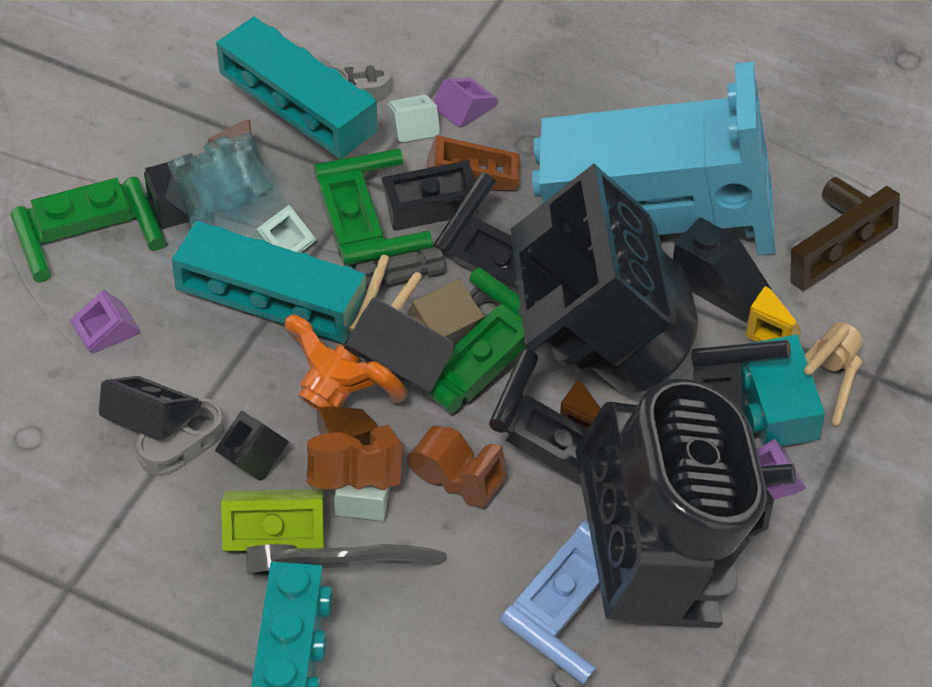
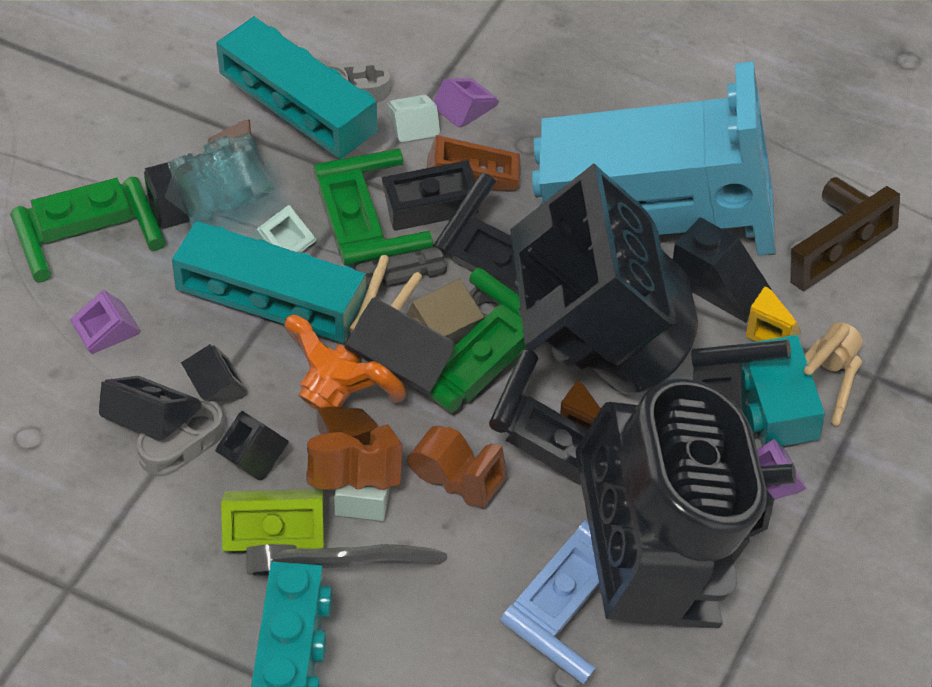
(213, 375): none -> black slope

